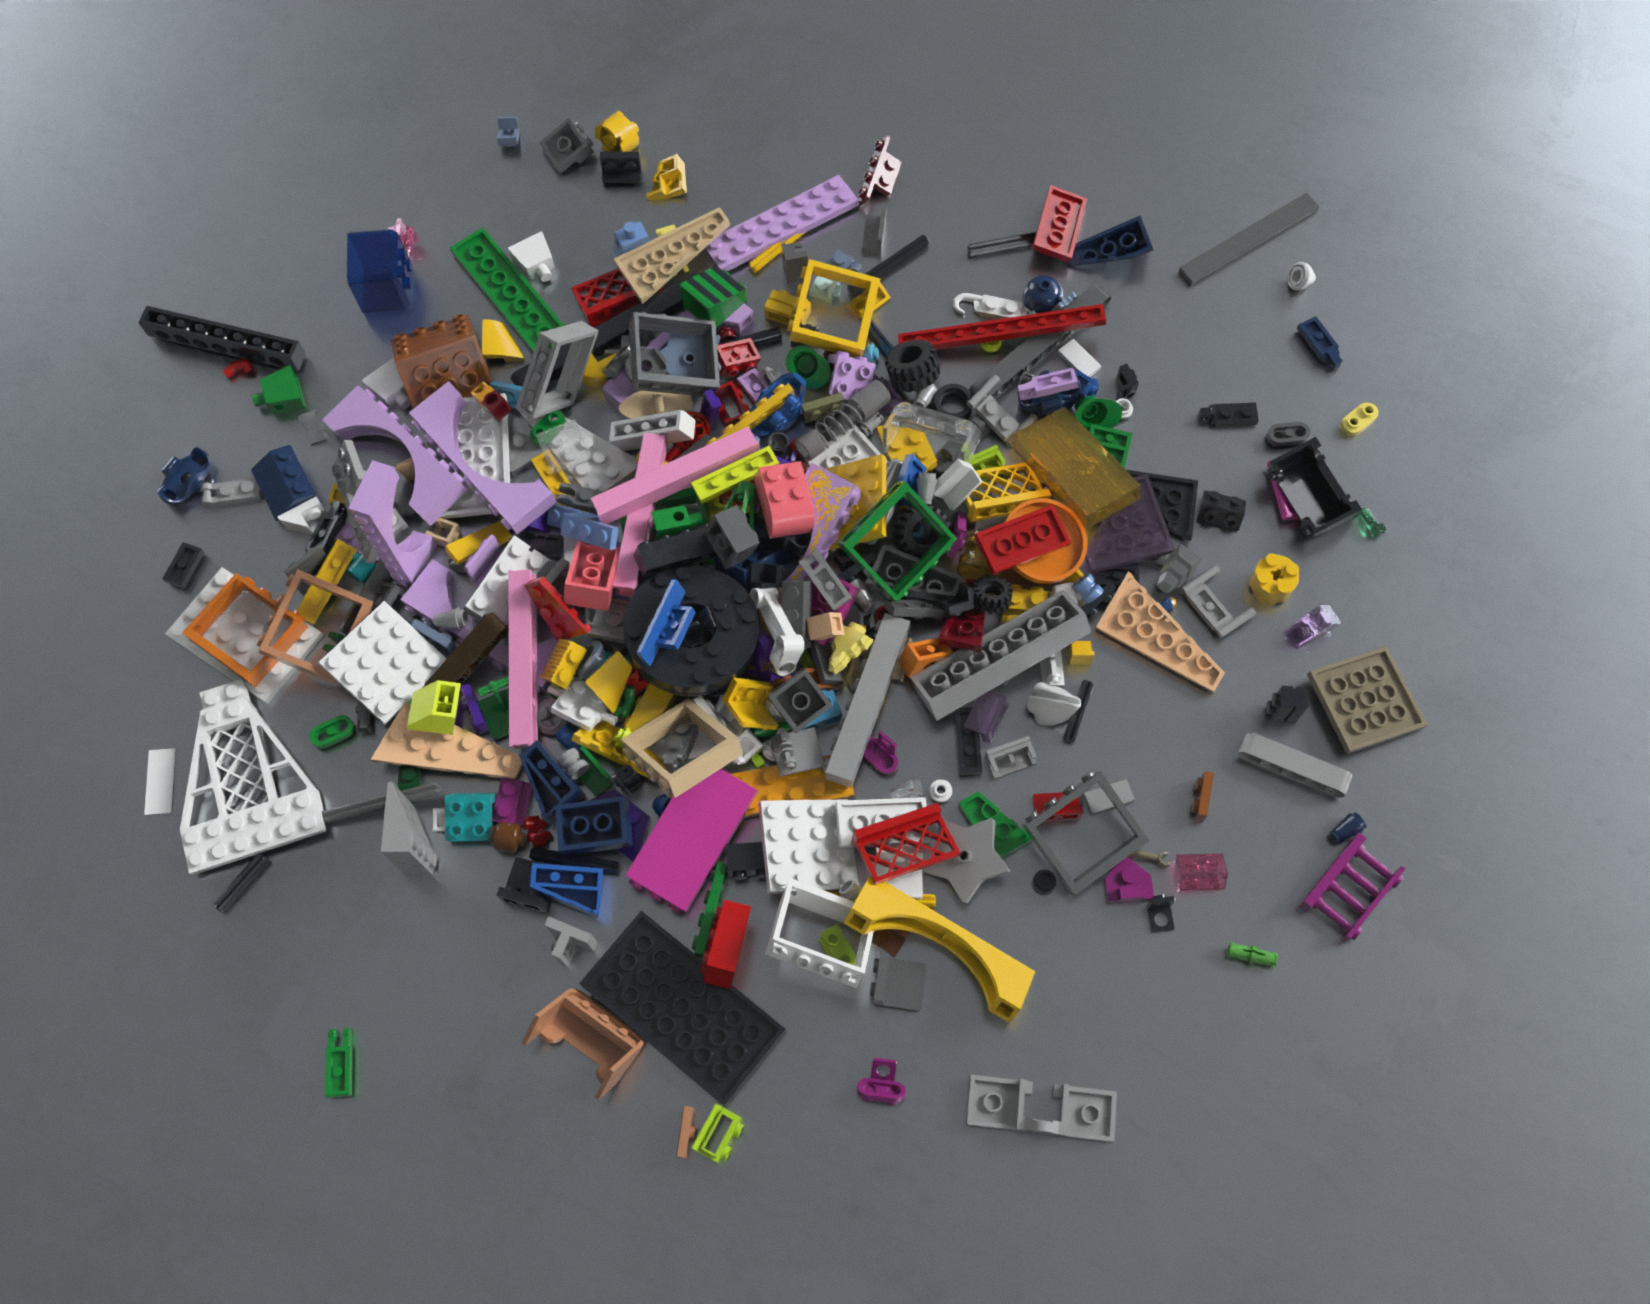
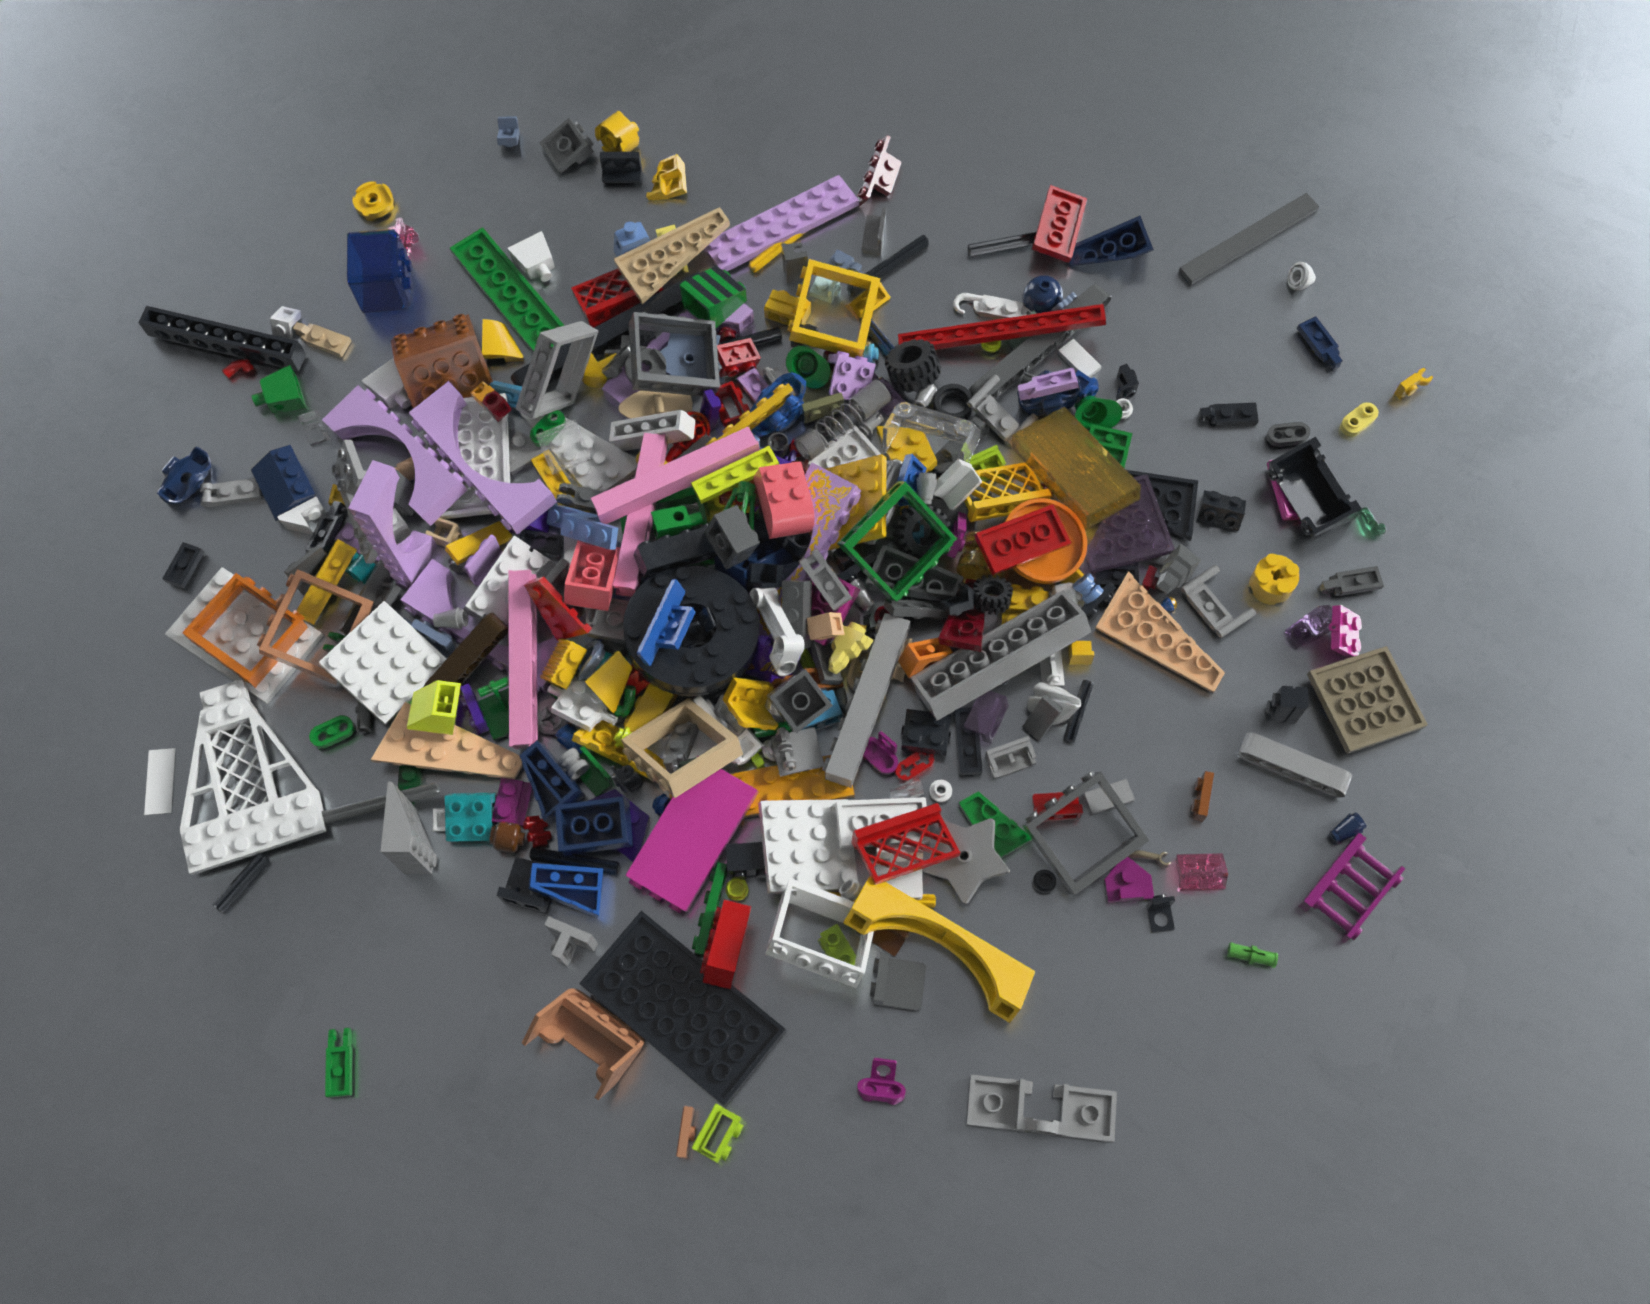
(283, 321): none -> white bracket
(323, 338): none -> tan hinge
(376, 209): none -> yellow plate
(736, 889): none -> neon yellow plate
(842, 699): none -> dark grey arm
(917, 770): none -> red beam
(924, 733): none -> black plate
(1042, 717): none -> dark grey tile
(1150, 579): none -> dark red plate
(1346, 634): none -> dark pink plate
(1353, 582): none -> dark grey hinge
(1410, 384): none -> yellow plate

